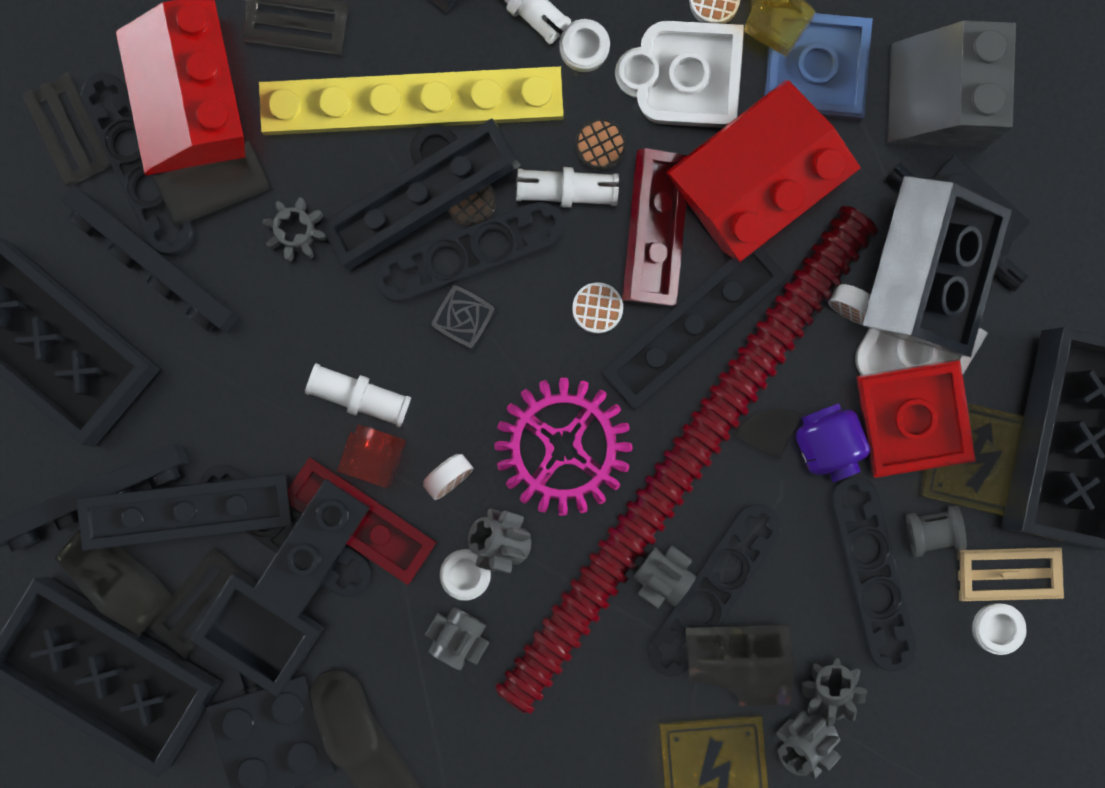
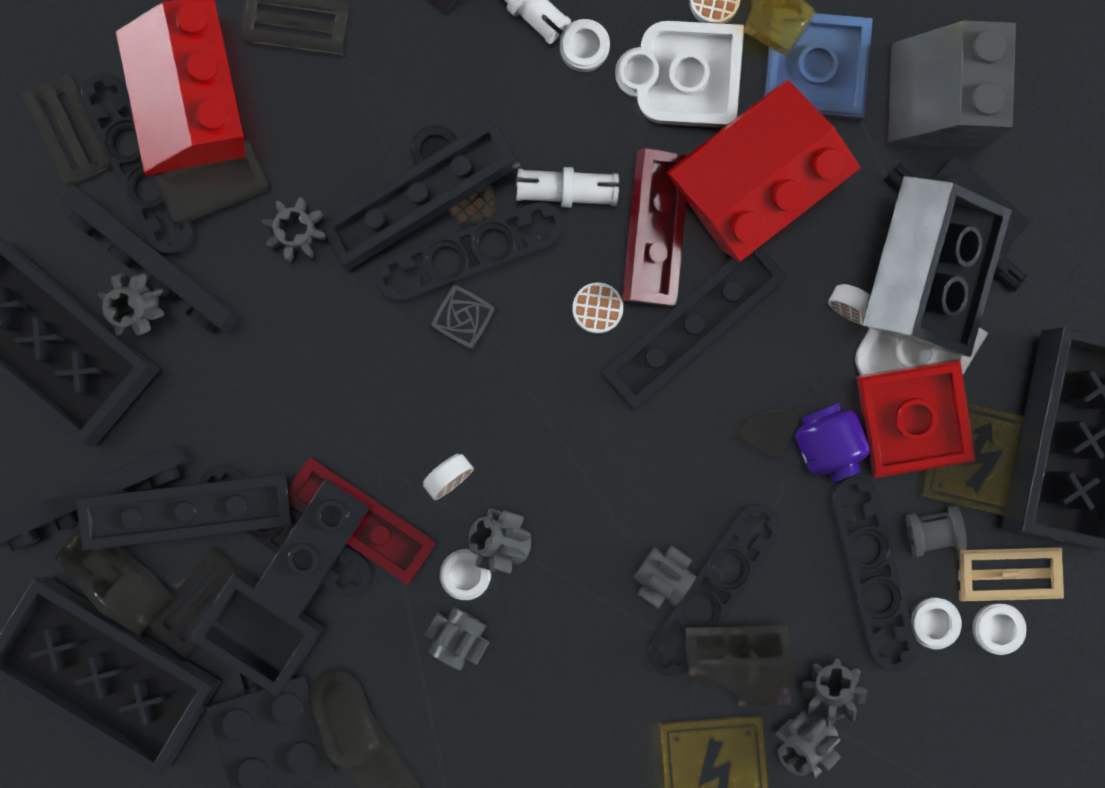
(120, 310): none -> dark grey gear
(357, 395): white pin -> none
(372, 456): clear red brick -> none
(410, 100): light yellow plate -> none
(589, 411): dark pink gear -> none
(600, 144): tile -> none
(687, 458): dark red piece -> none
(935, 623): none -> white tile

